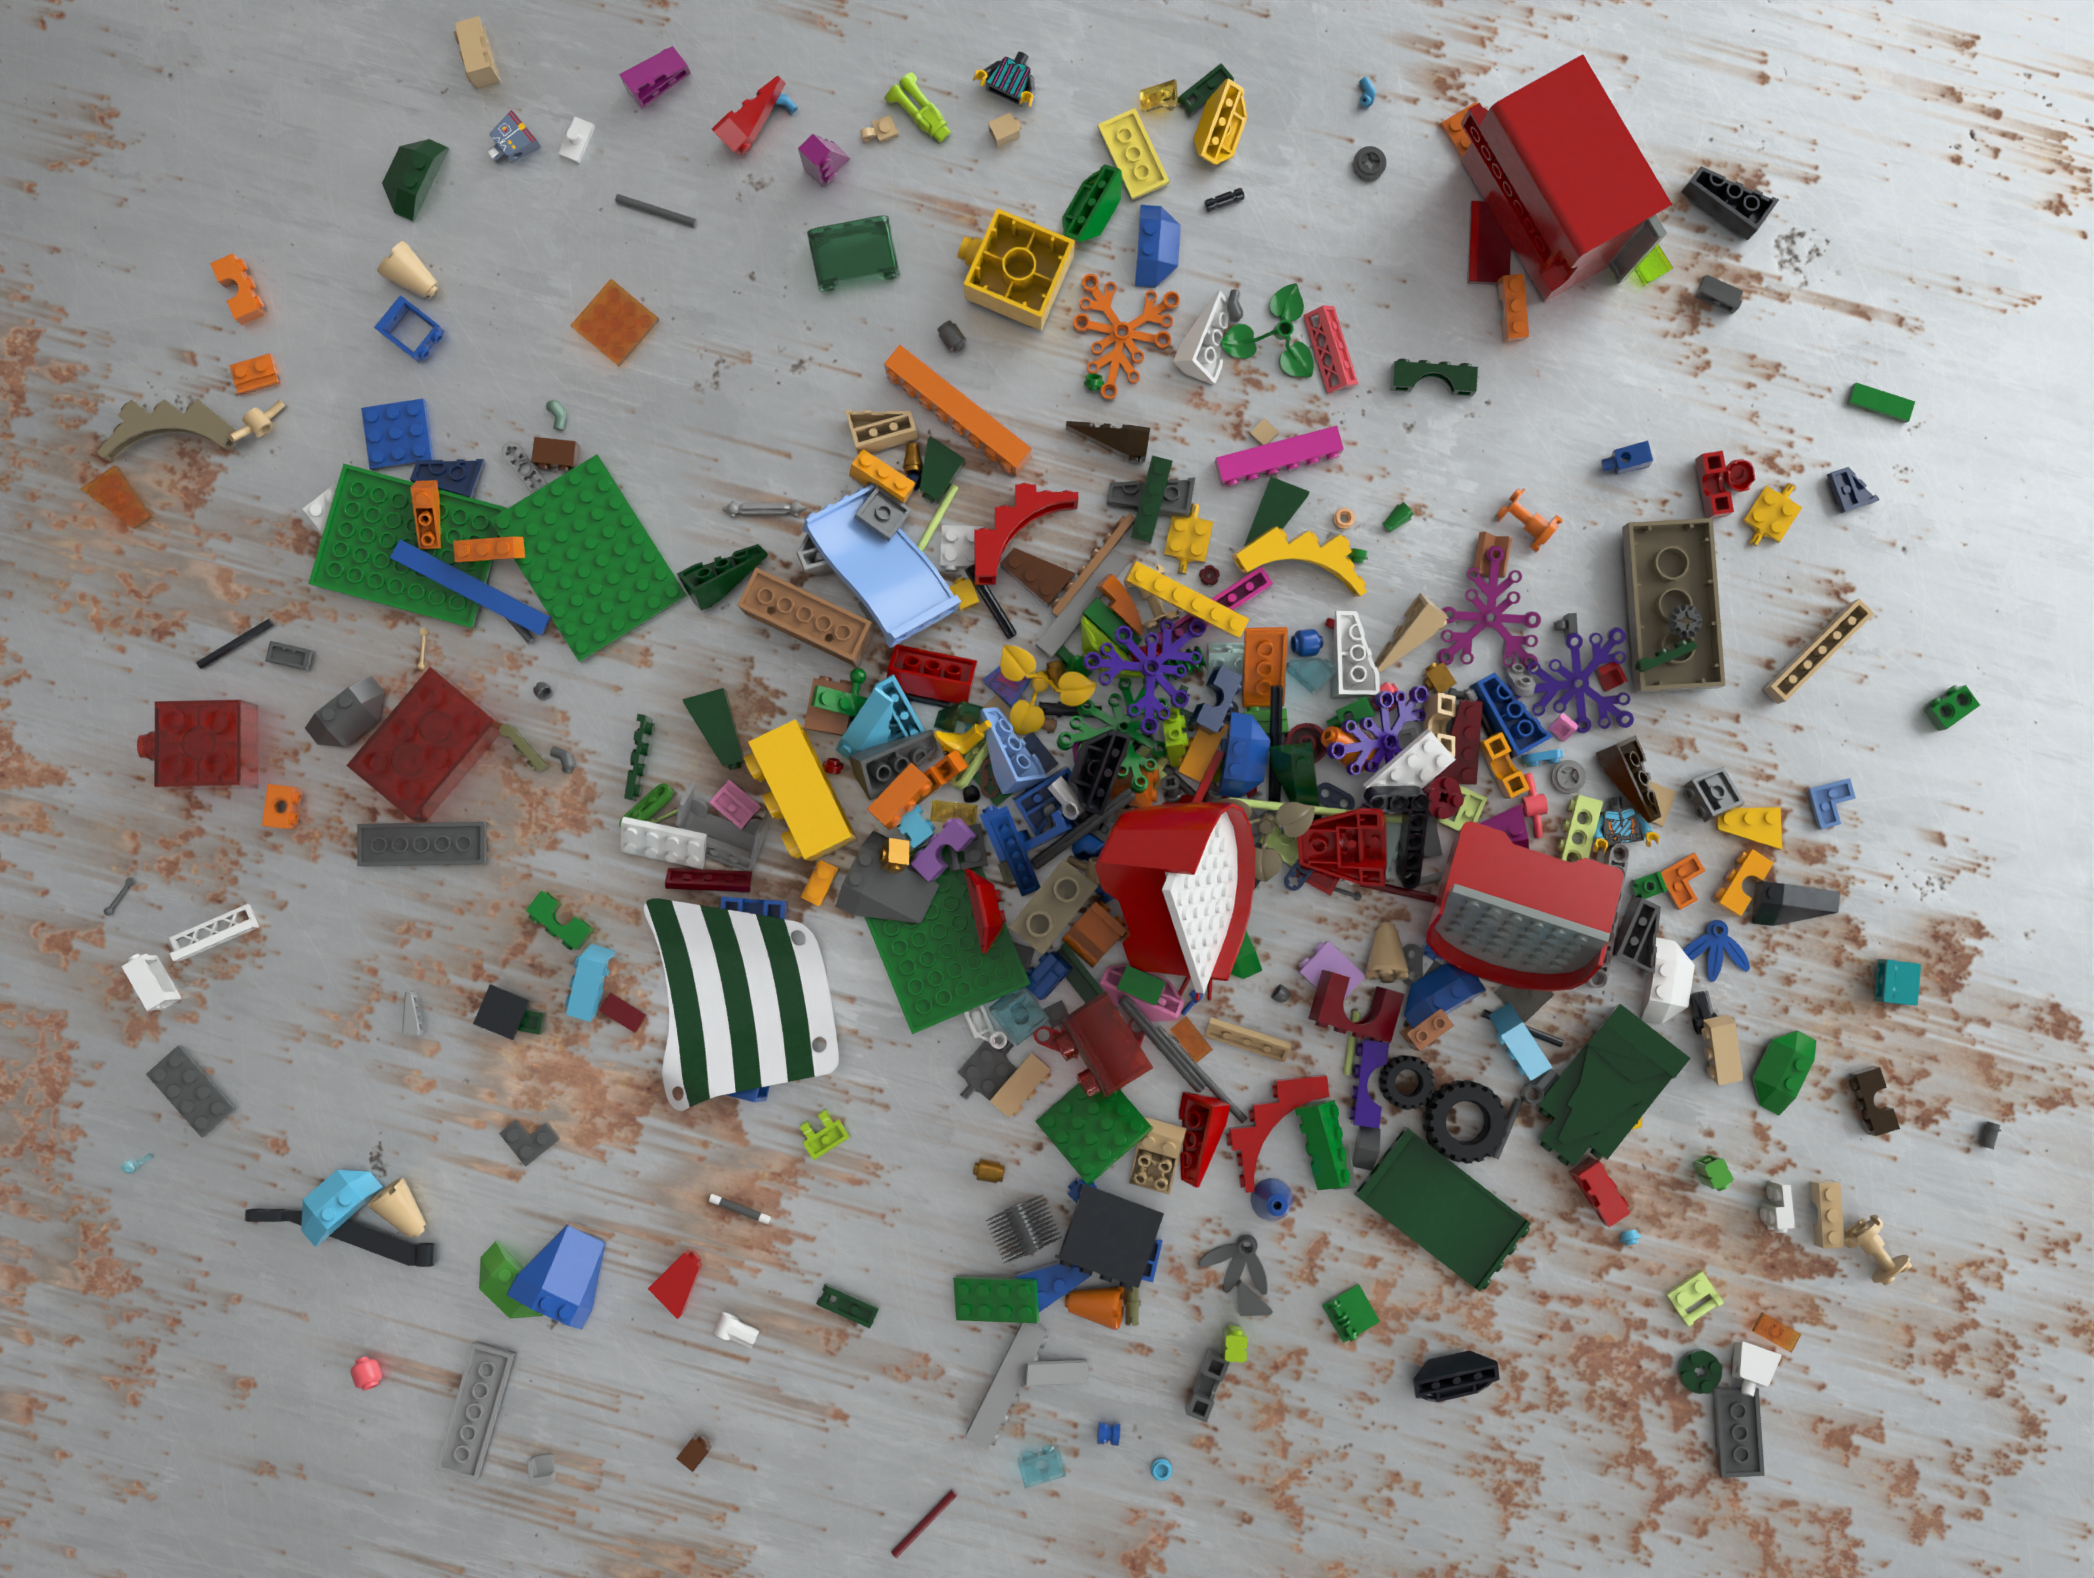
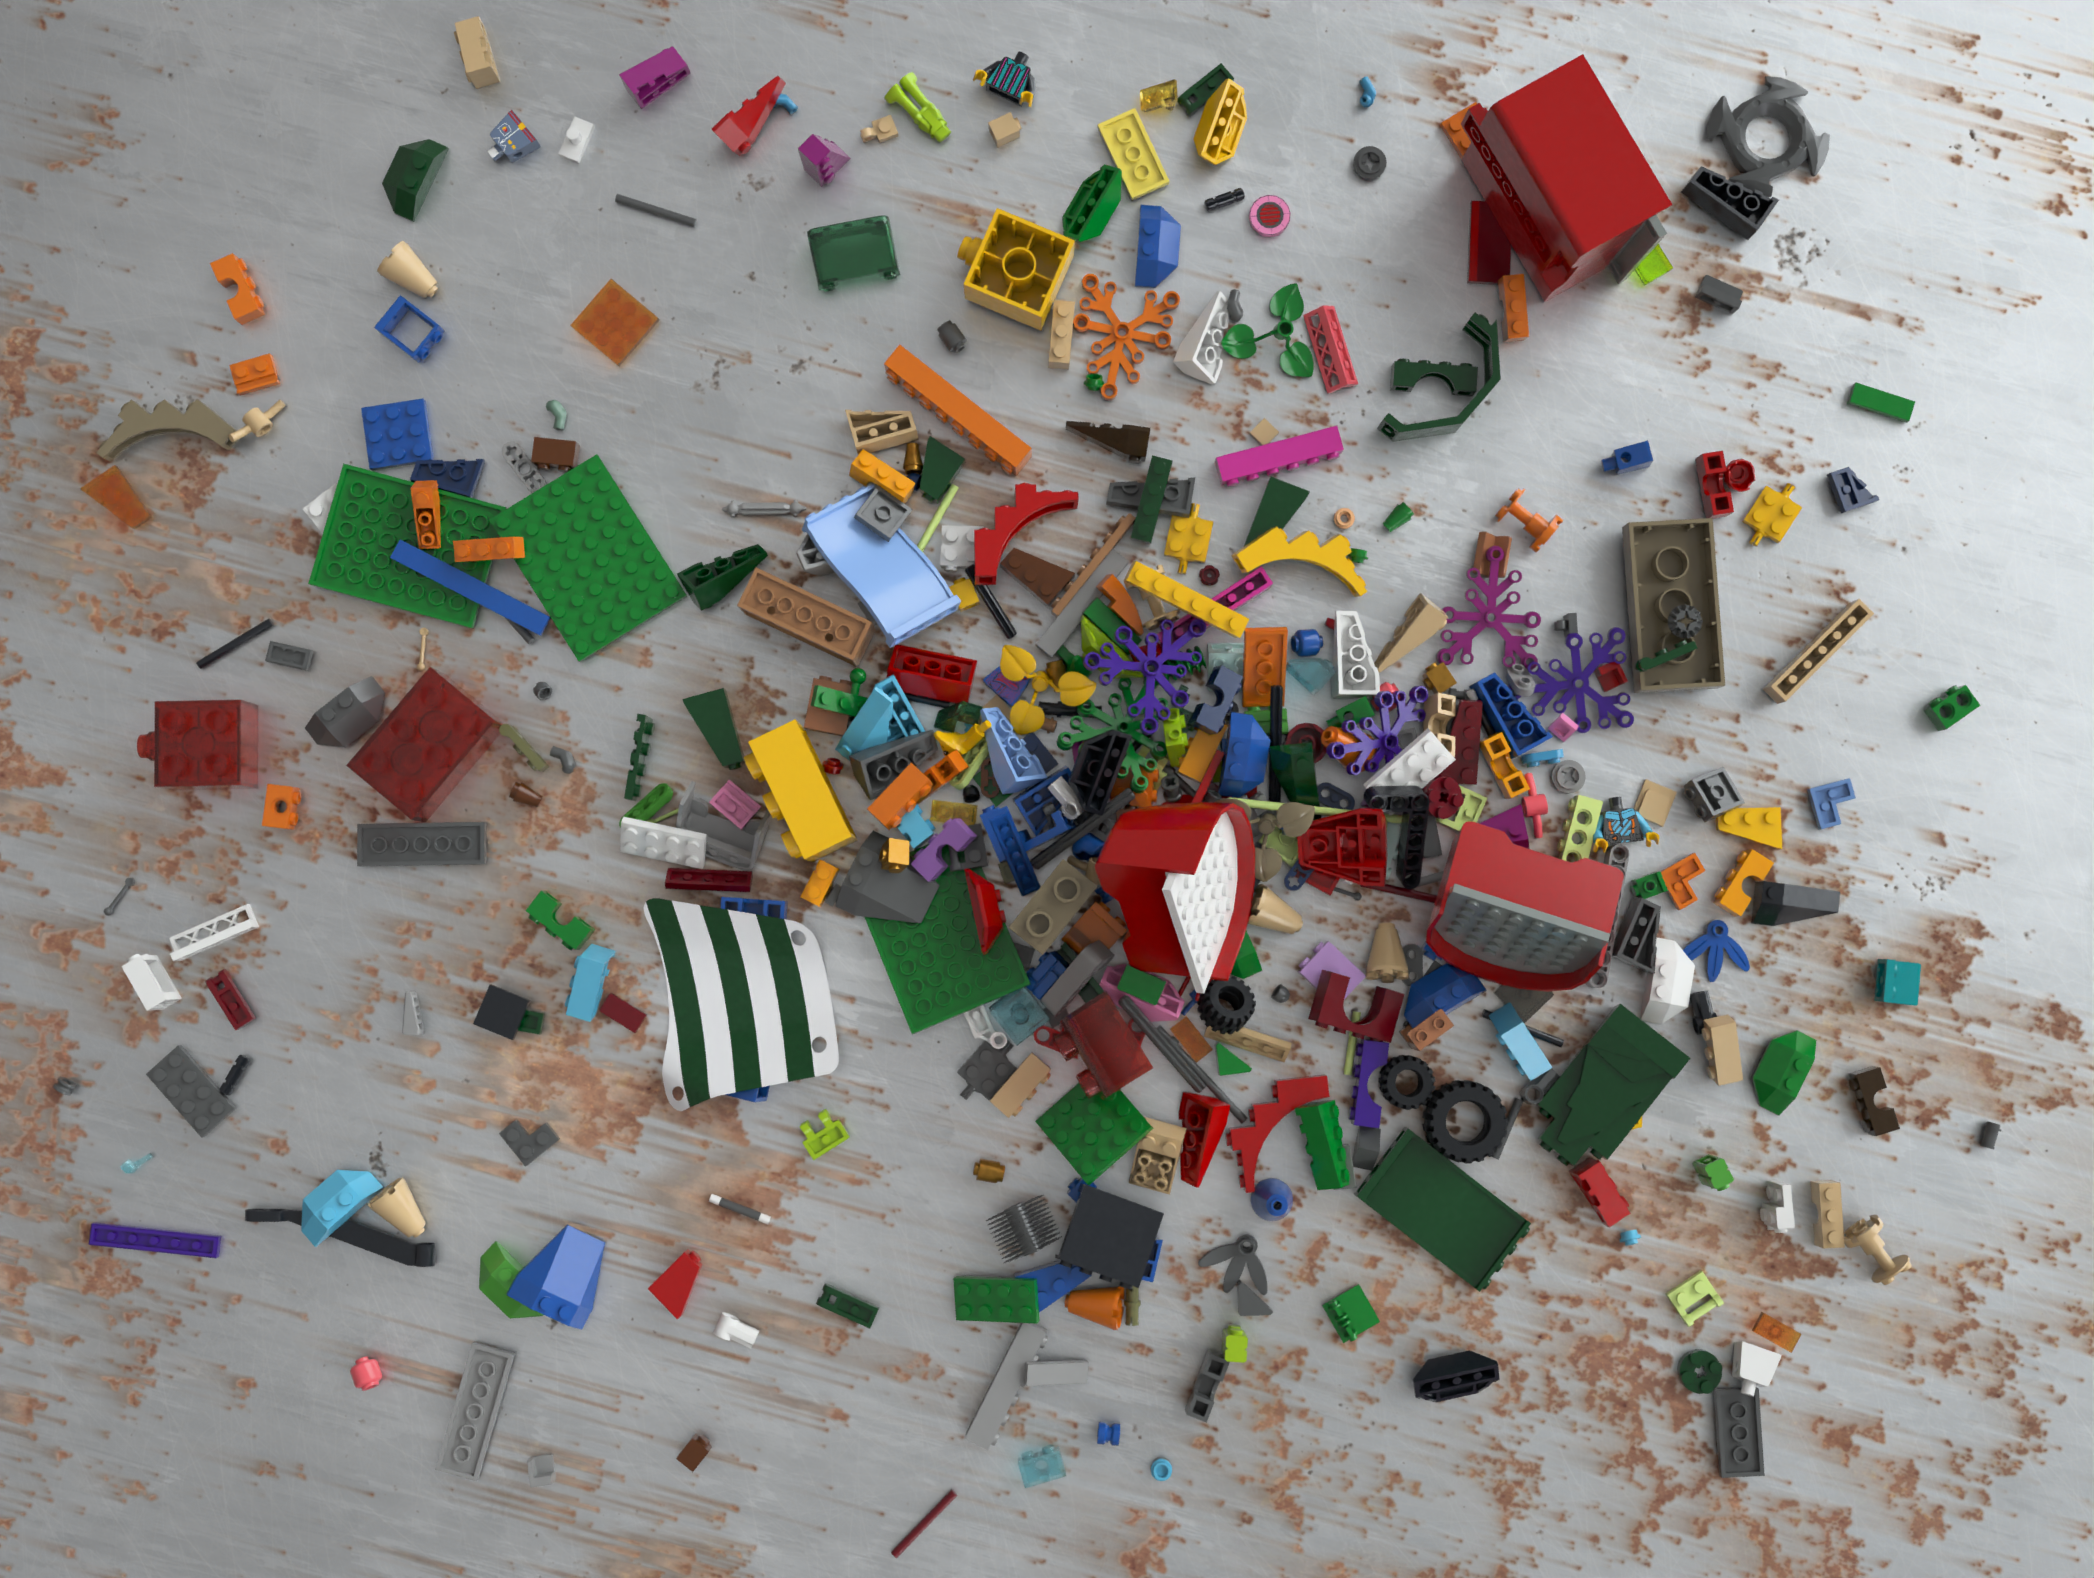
(64, 1086): none -> dark grey bush
(155, 1240): none -> dark purple tile
(230, 1000): none -> dark red plate
(234, 1075): none -> black axle
(523, 794): none -> reddish brown cone
(833, 896): none -> dark grey tile
(1061, 334): none -> tan arch
(1076, 976): none -> light grey beam
(1219, 1017): none -> black tyre
(1229, 1063): none -> green slope
(1269, 216): none -> tile
(1273, 913): none -> tan cone
(1485, 335): none -> dark green panel
(1626, 770): dark brown wedge -> none
(1777, 104): none -> dark grey piece

